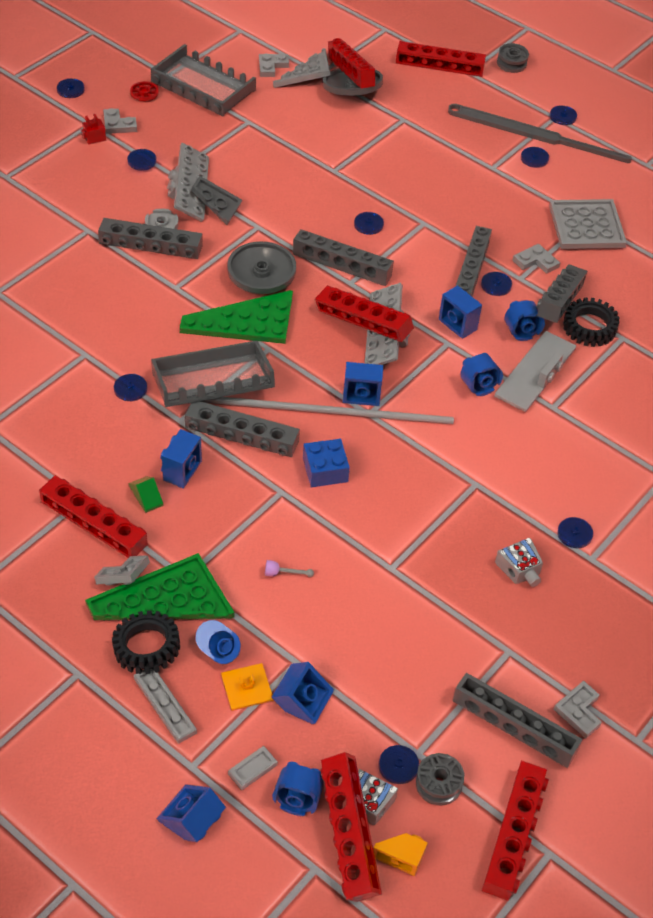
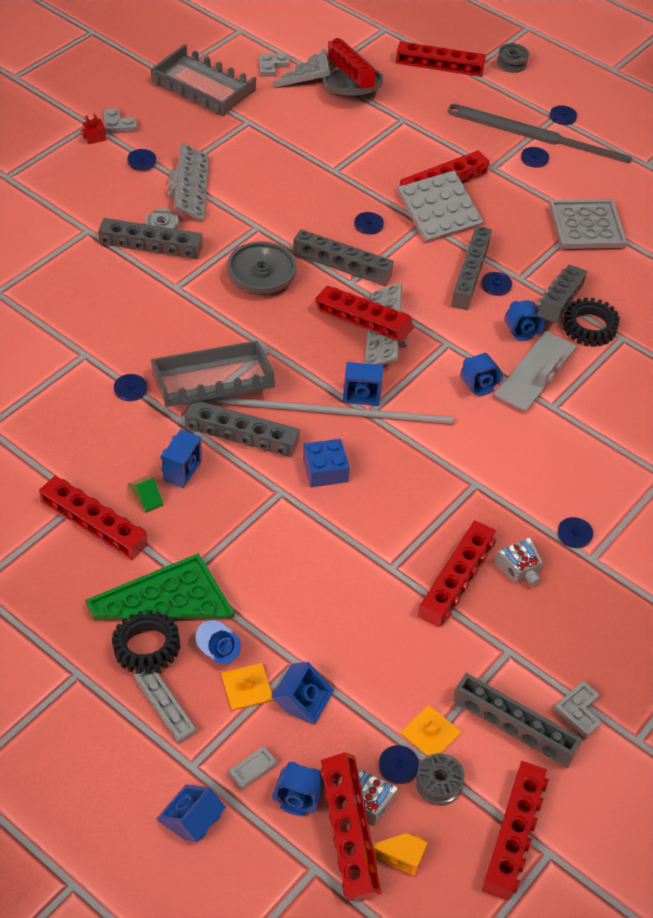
(70, 88): clear blue piece -> none
(123, 574): light grey plate -> none
(144, 91): red wheel -> none
(217, 199): dark grey wing -> none
(254, 319): green wing -> none
(272, 569): hinge -> none
(430, 732): none -> light orange piece
(439, 206): none -> light grey plate
(460, 311): blue brick -> none
(465, 561): none -> red brick
(466, 168): none -> red brick
(538, 256): light grey plate -> none

